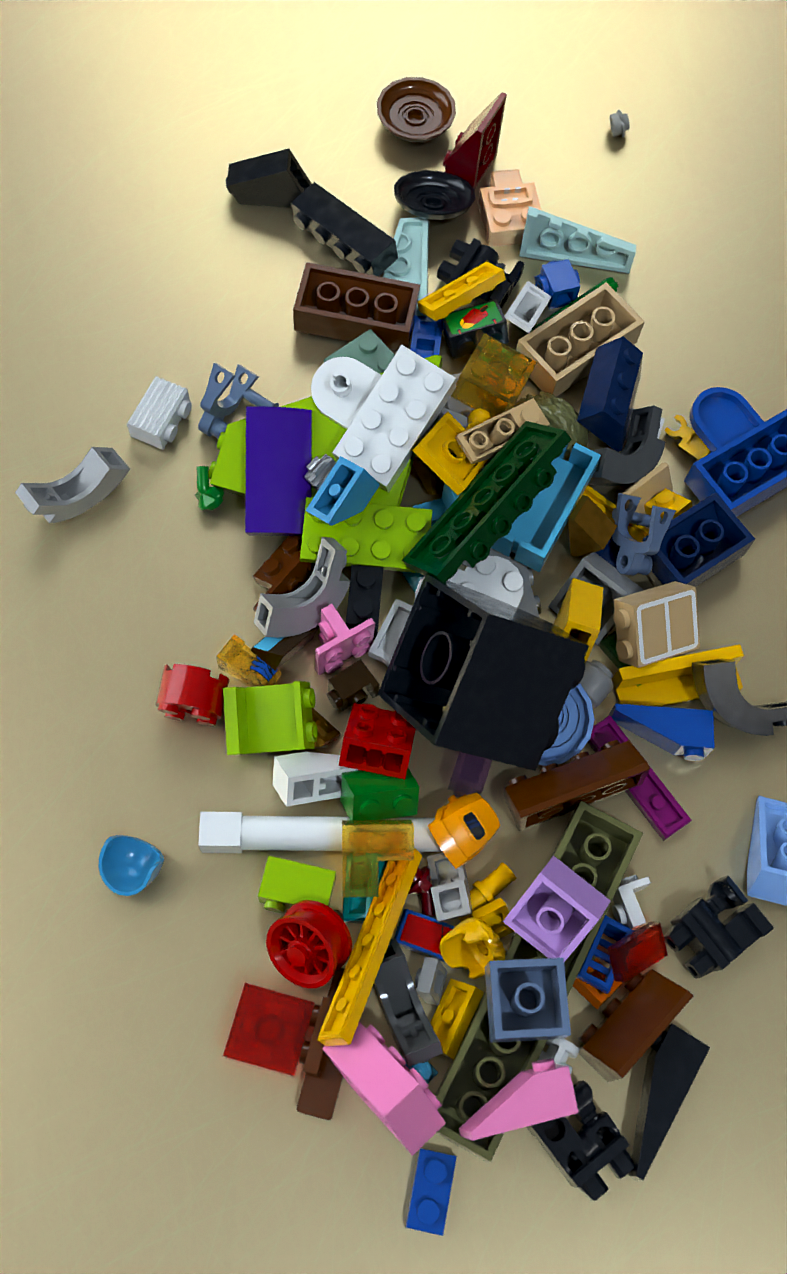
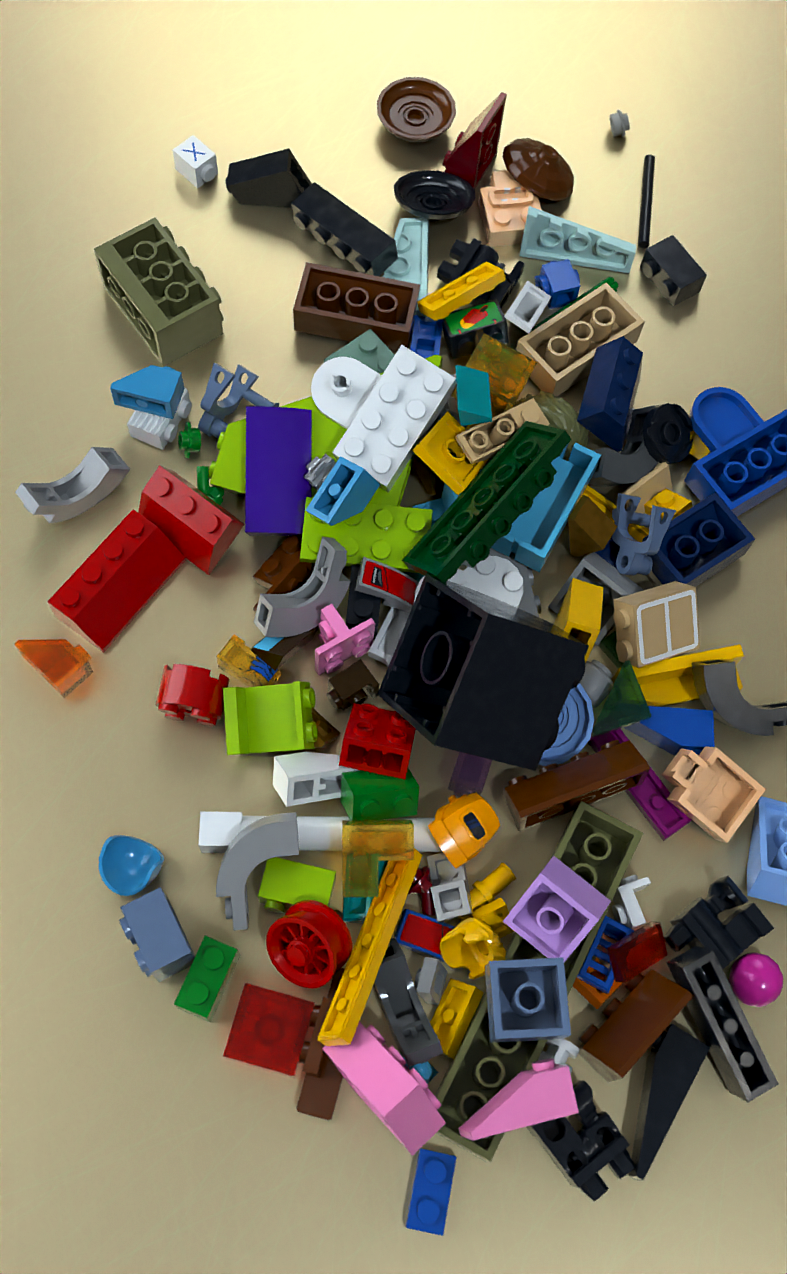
(57, 662): none -> clear orange slope
(116, 581): none -> red slope
(150, 390): none -> dark azure slope
(158, 934): none -> sand blue brick
(160, 291): none -> olive brick
(189, 440): none -> green plate
(189, 518): none -> red slope
(195, 161): none -> white brick
(207, 979): none -> green brick
(259, 841): none -> light grey arch
(387, 583): none -> slope
(473, 396): none -> teal slope
(539, 168): none -> reddish brown hat
(623, 705): none -> clear green tile
(646, 202): none -> black bar
(667, 433): none -> black tile
(673, 270): none -> black brick
(712, 790): none -> light nougat piece
(723, 1024): none -> black brick
(756, 979): none -> dark pink hair

